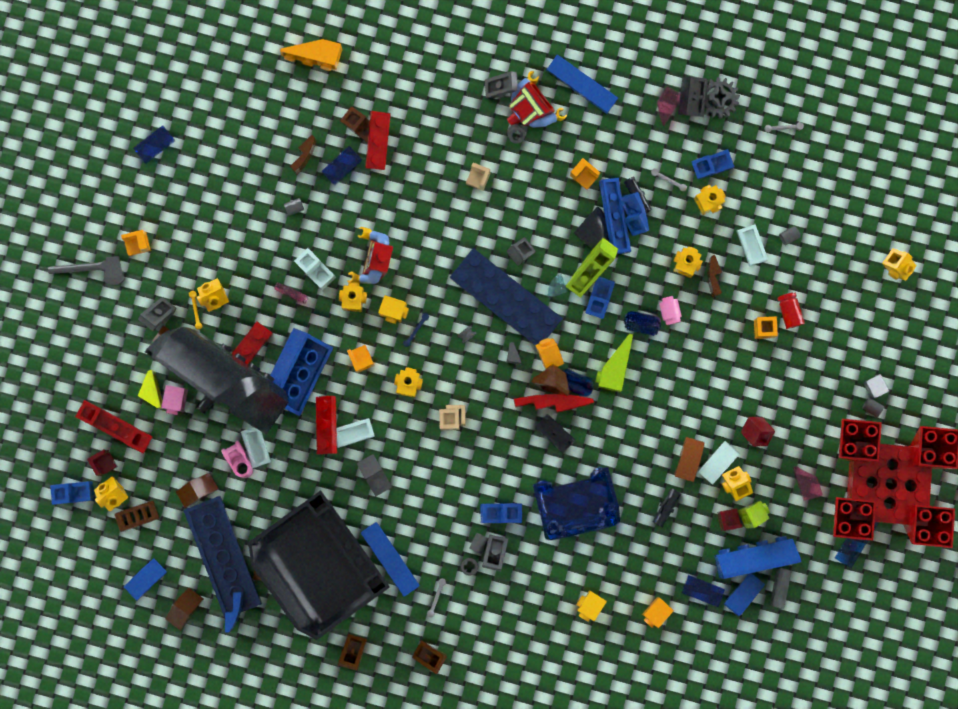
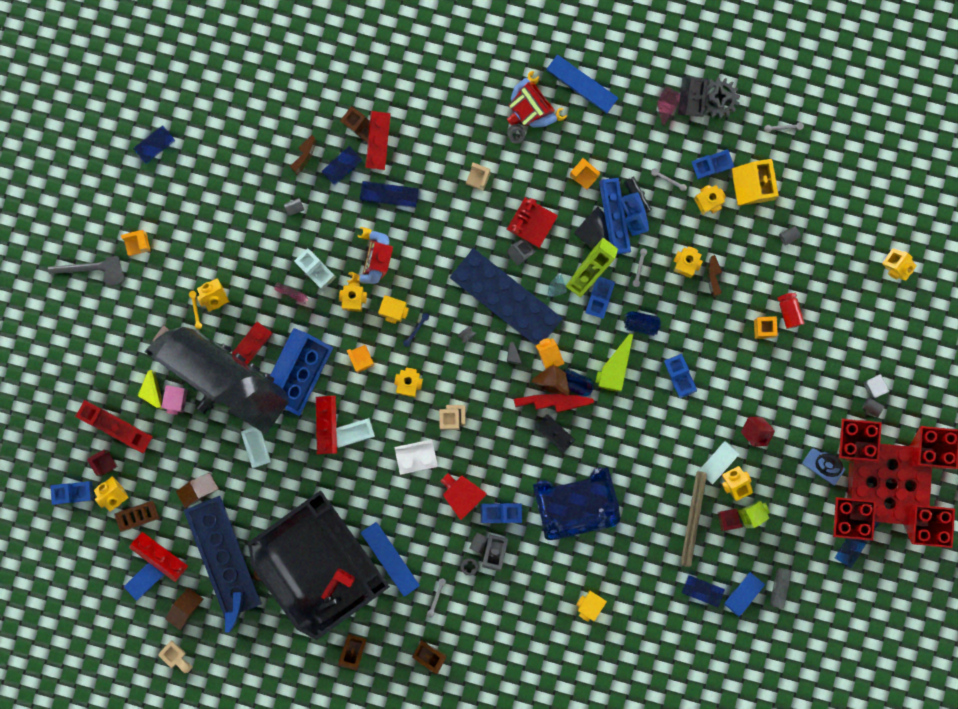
(157, 314): dark grey slope -> none
(158, 556): none -> red plate
(173, 655): none -> tan plate
(236, 457): bright pink piece -> none
(318, 52): light orange slope -> none
(327, 597): none -> red piece
(374, 475): dark grey slope -> none
(389, 194): none -> clear blue tile
(416, 457): none -> white plate
(461, 494): none -> red torso
(501, 85): dark grey slope -> none
(532, 222): none -> red hinge
(636, 282): none -> light grey hinge
(657, 613): light orange brick -> none
(666, 507): black pin -> none
(670, 310): bright pink brick -> none
(680, 376): none -> blue slope
(690, 459): dark orange slope -> none
(693, 519): none -> dark tan axle
(752, 245): light aqua tile -> none
(755, 182): none -> yellow slope
(756, 558): blue slope -> none
(807, 484): clear pink tile -> none
(824, 465): none -> piece

